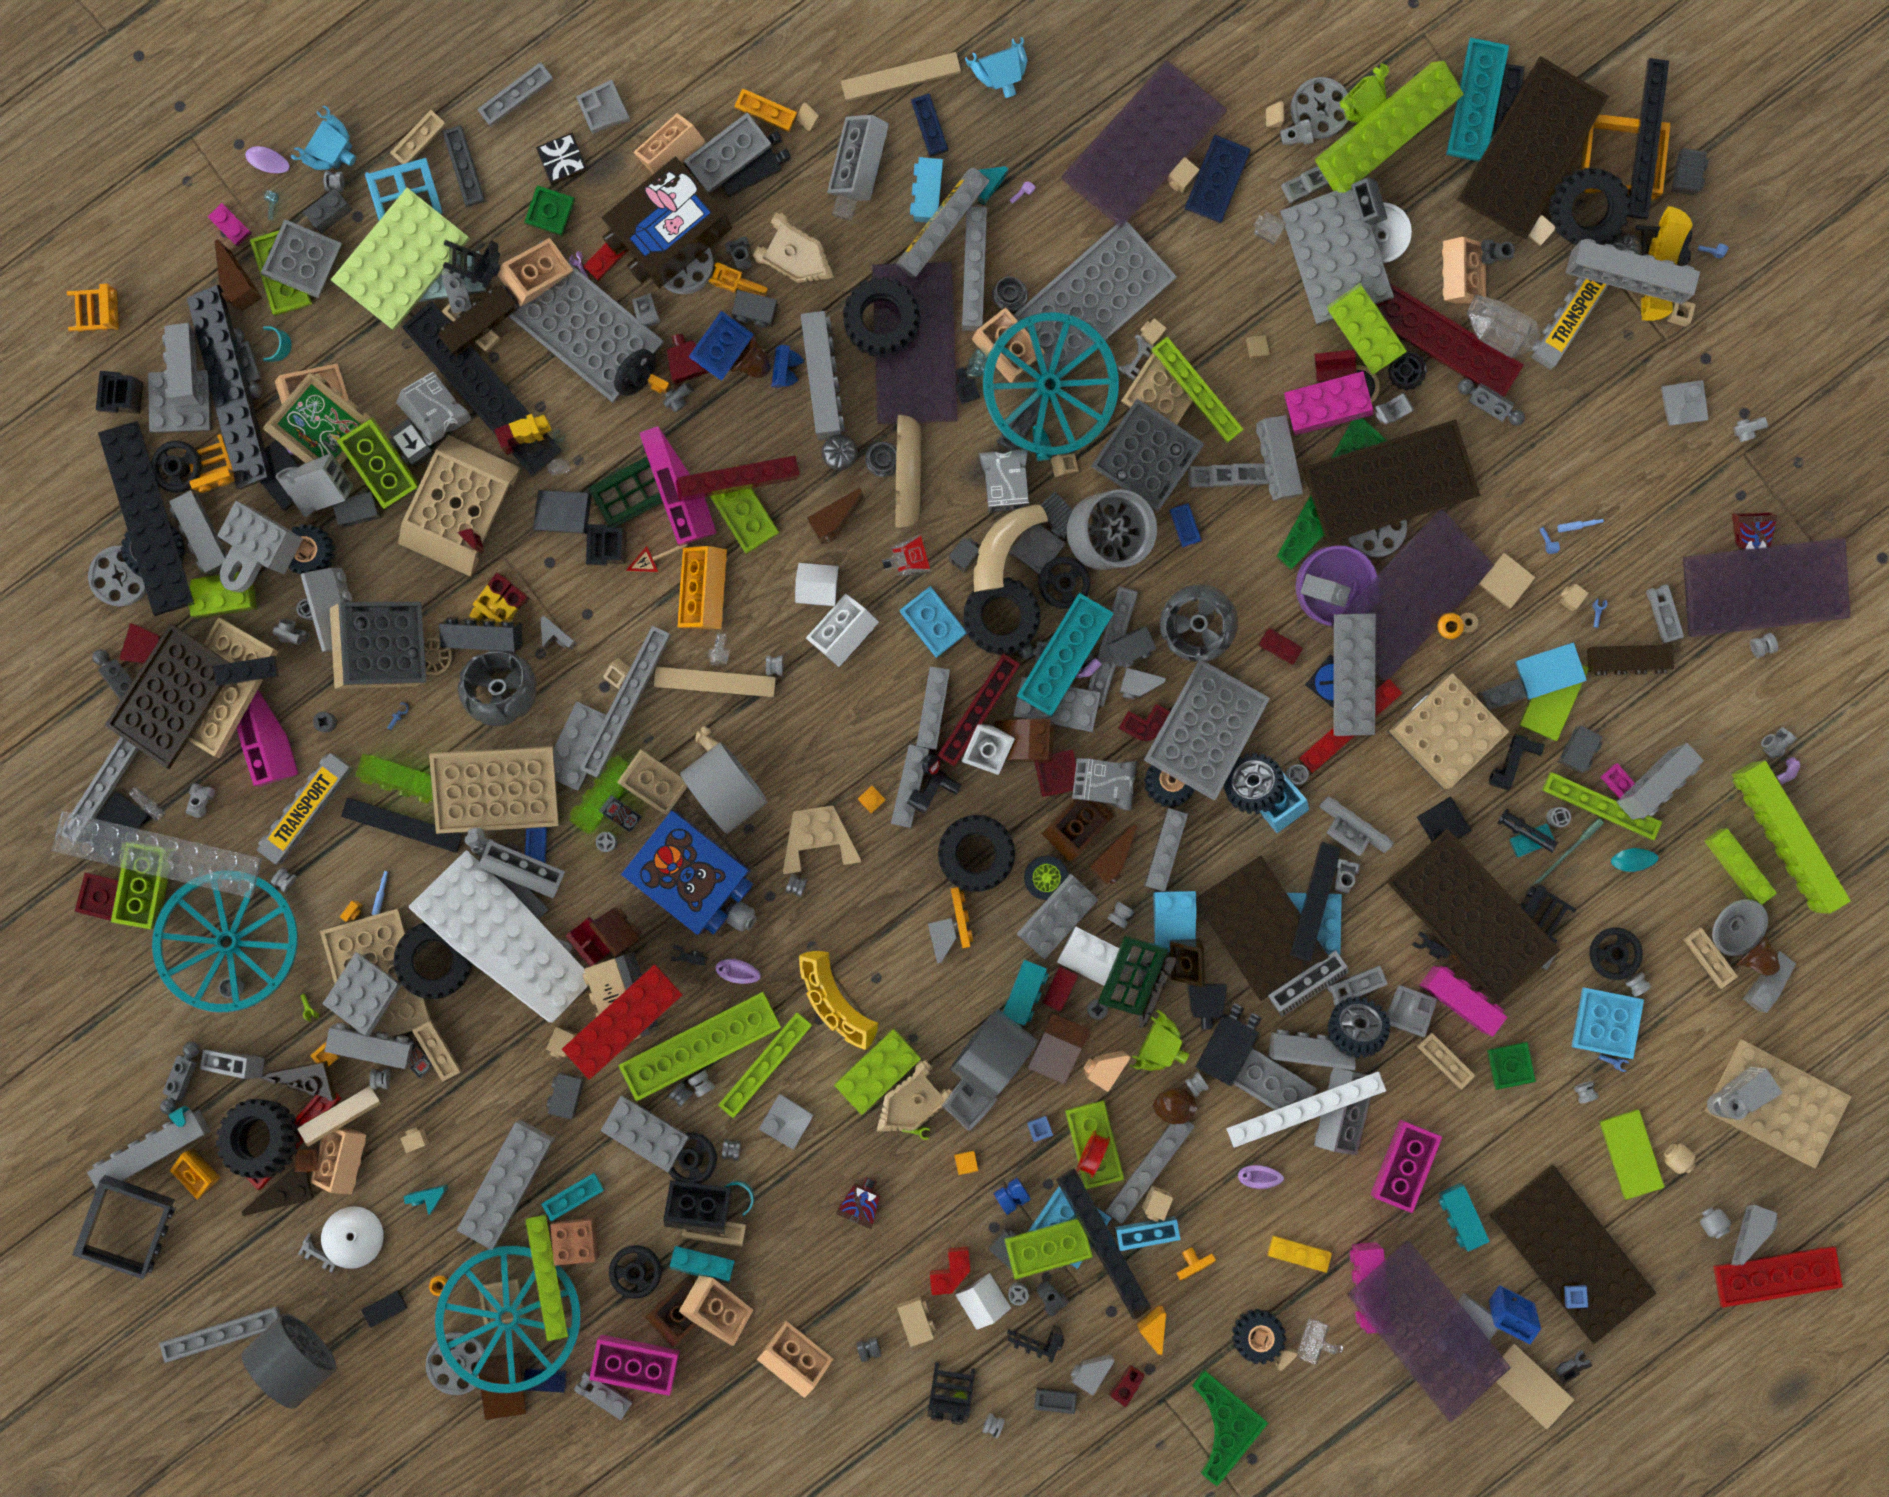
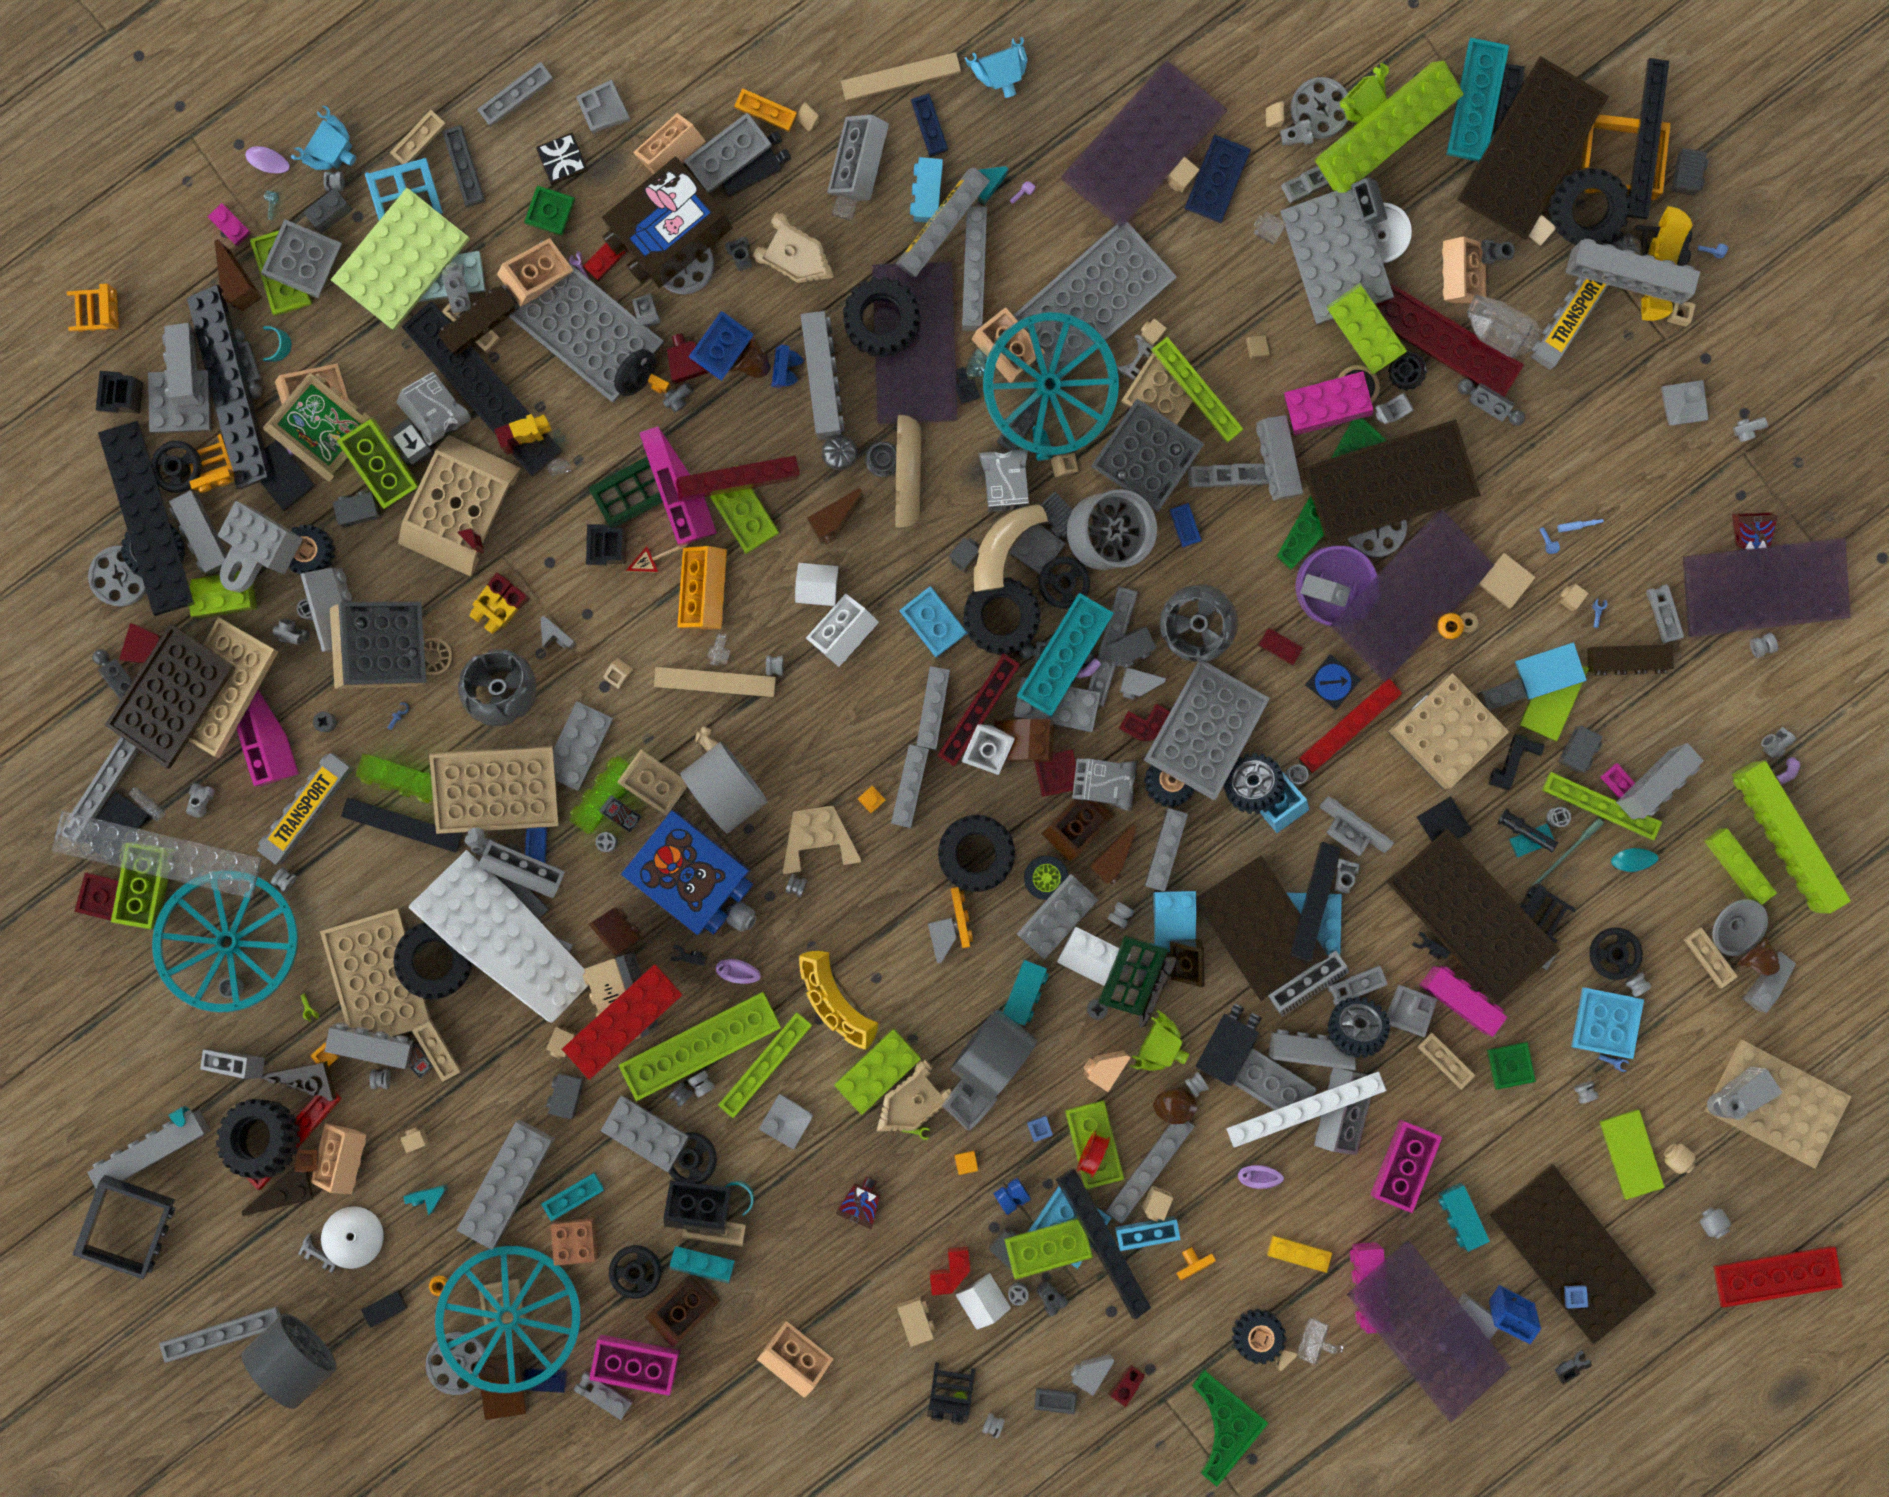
(179, 1077): dark grey plate -> none
(194, 1173): light orange slope -> none
(246, 671): black plate -> none
(315, 484): light grey piece -> none
(338, 1116): tan tile -> none
(352, 911): light orange plate -> none
(362, 994): light grey plate -> none
(380, 895): light blue piece -> none
(480, 634): black brick -> none
(482, 267): black plate -> none
(546, 1278): lime plate -> none
(562, 512): black tile -> none
(587, 943): dark red panel -> none
(625, 702): light grey plate -> none
(716, 1309): light nougat slope -> none
(731, 1149): flat silver wheel -> none
(732, 280): light orange connector -> none
(754, 309): dark grey brick -> none
(869, 1349): dark grey wheel -> none
(908, 558): torso -> none
(921, 801): black beam -> none
(931, 764): black tile -> none
(1010, 294): flat silver piece -> none
(1054, 1343): black plate -> none
(1058, 1048): slope -> none
(1060, 989): dark red slope -> none
(1153, 1328): light orange slope -> none
(1206, 1002): black torso -> none
(1335, 365): dark red panel -> none
(1354, 674): light grey plate -> none
(1533, 1387): tan tile -> none
(1755, 1229): light grey slope -> none

